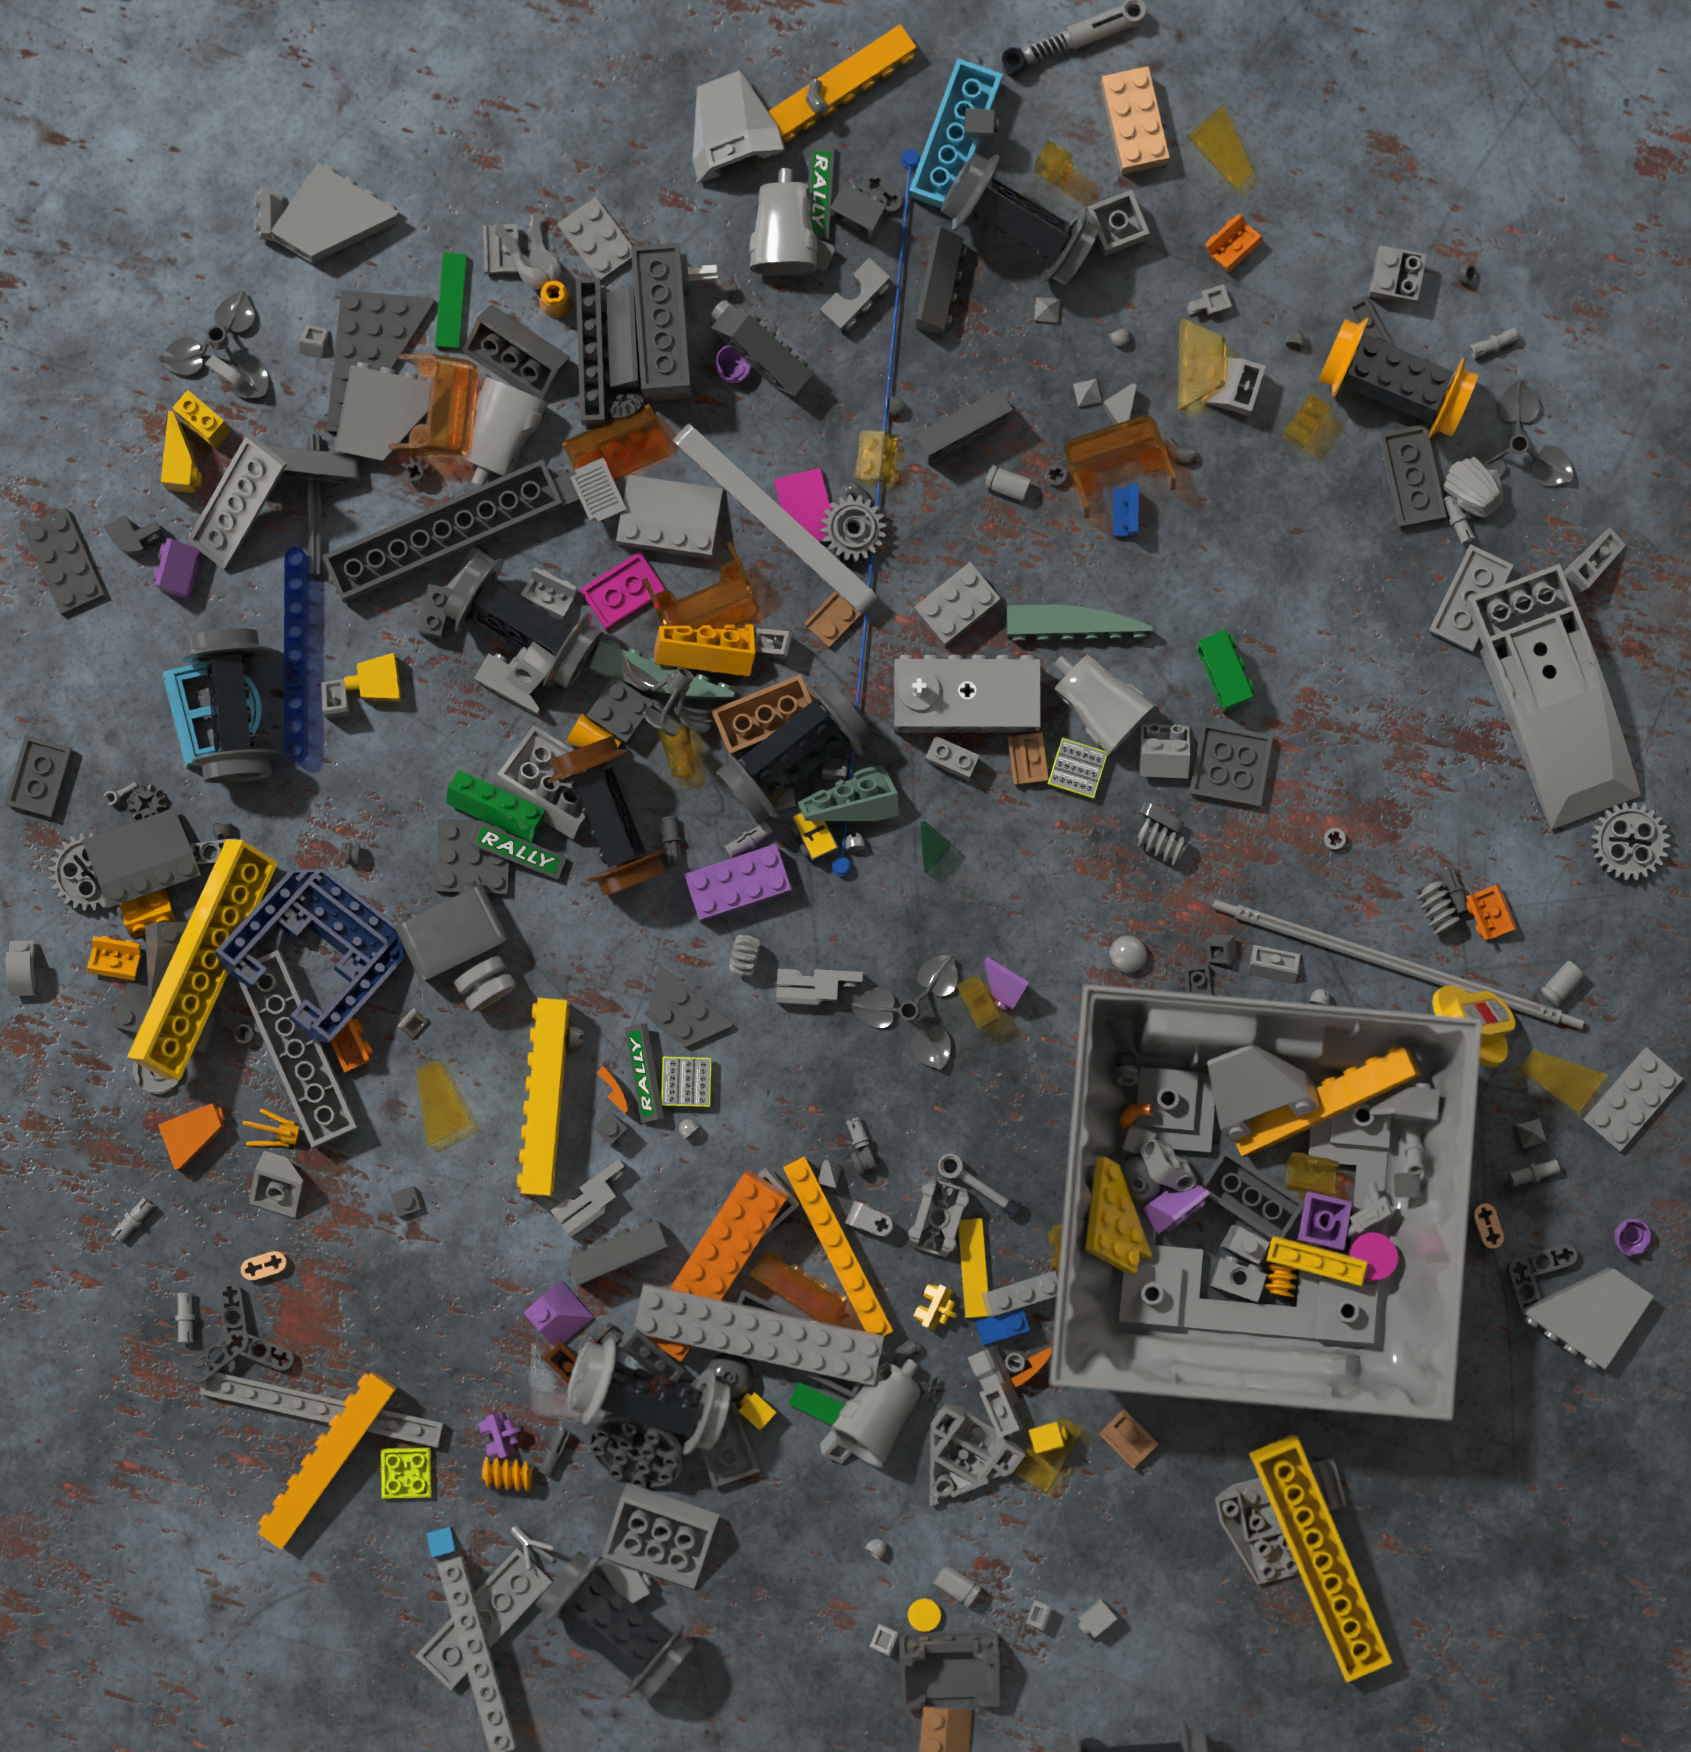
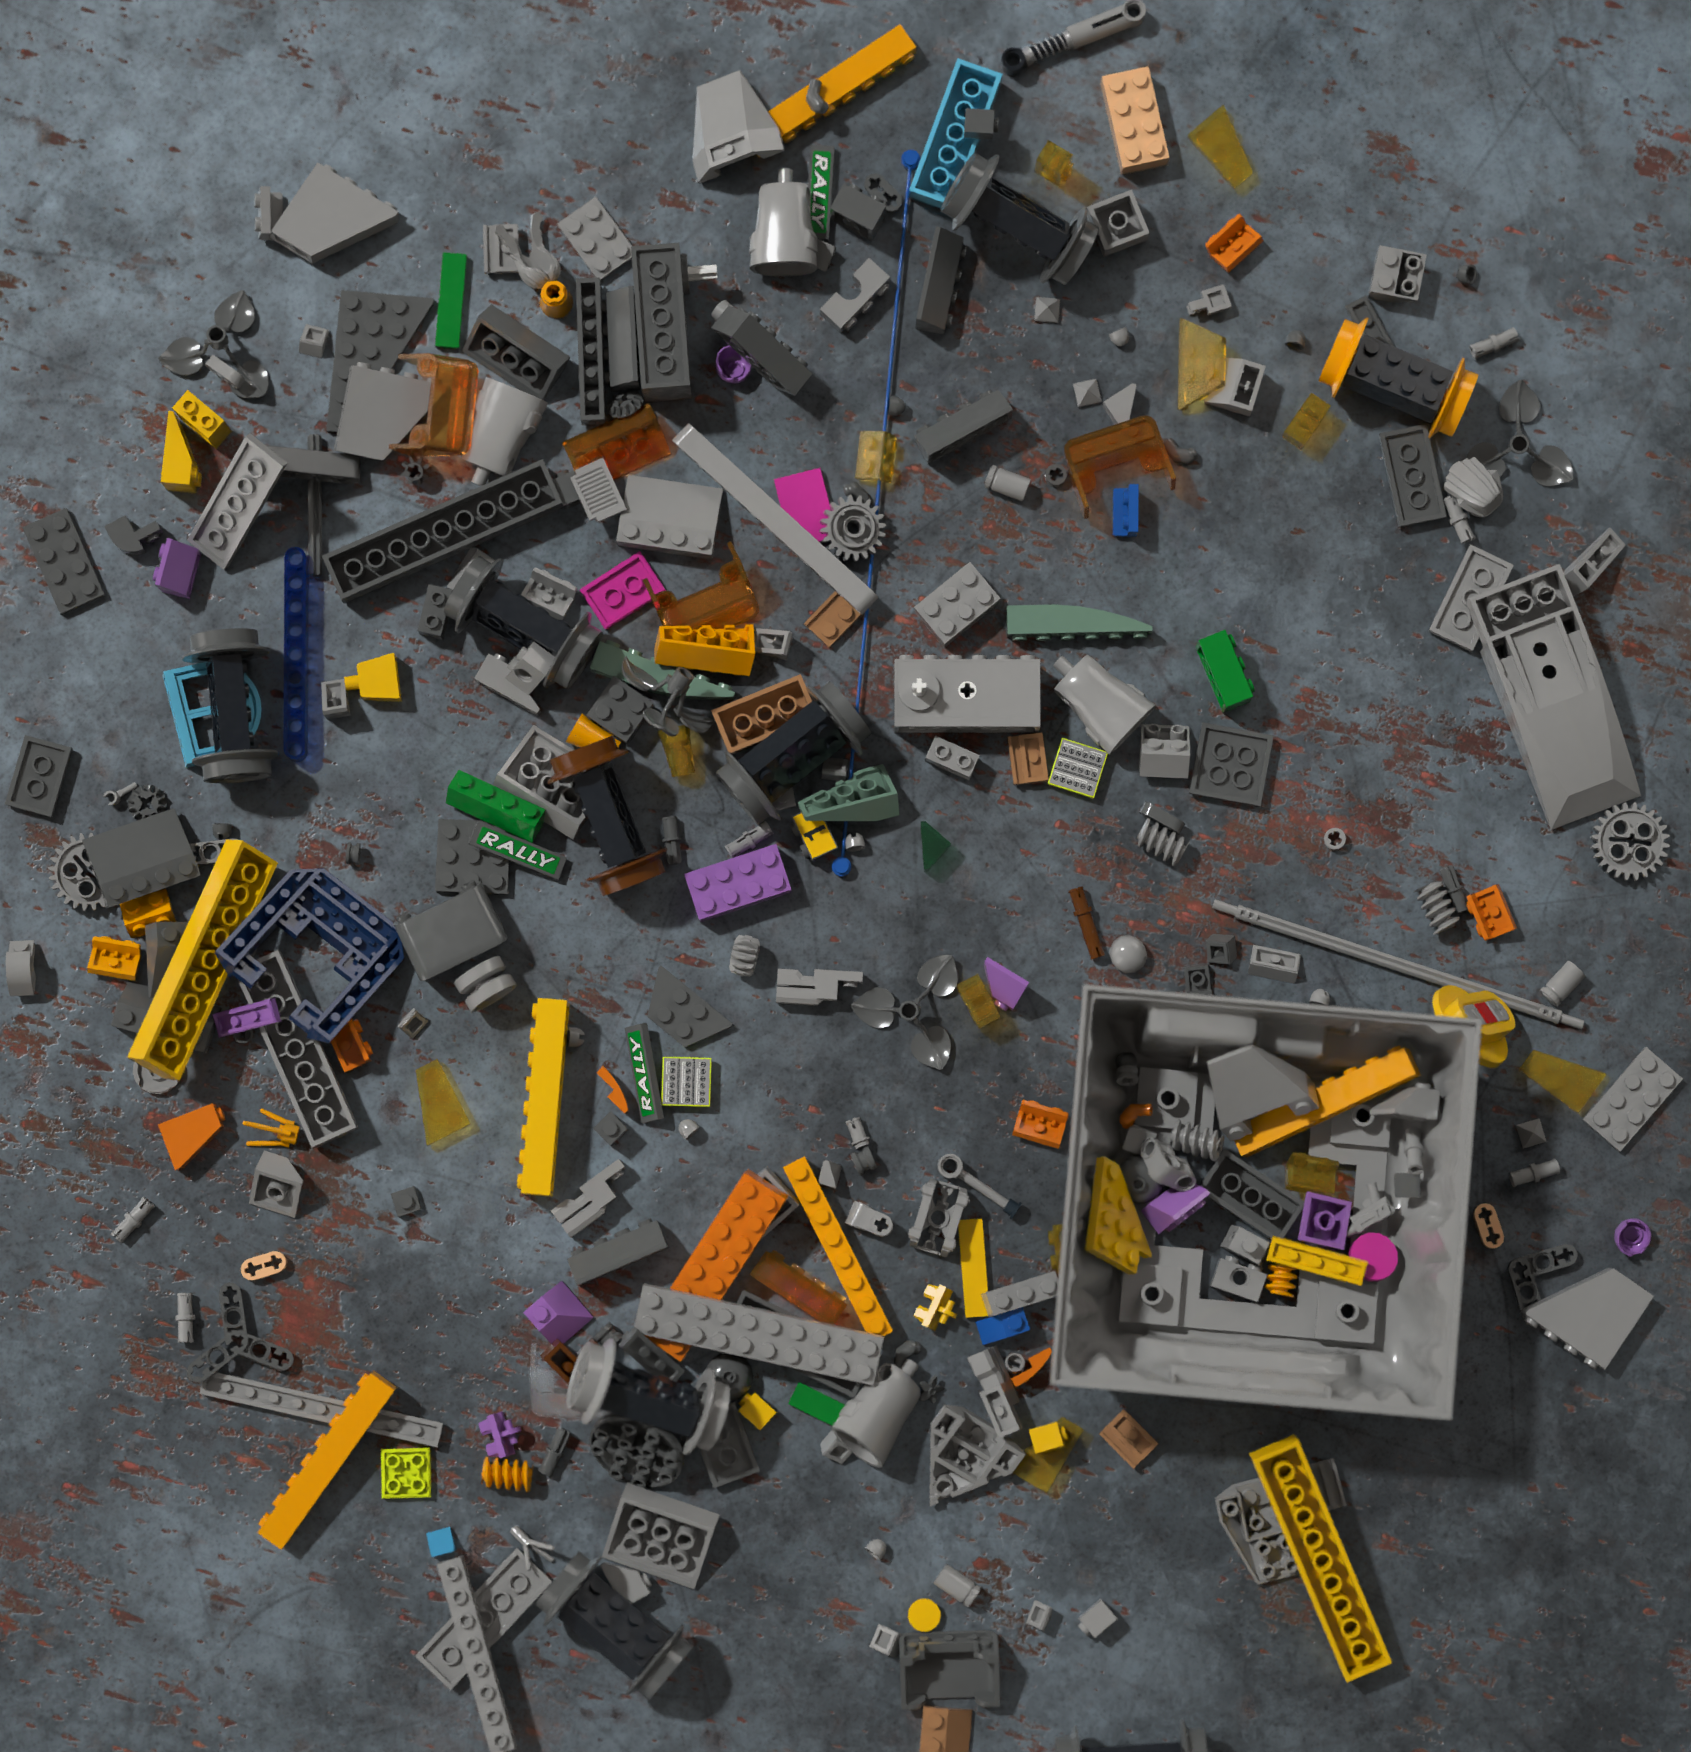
(246, 1017): none -> medium lavender tile
(1040, 1123): none -> orange bracket
(1086, 922): none -> reddish brown pin
(1197, 1142): none -> light grey piece

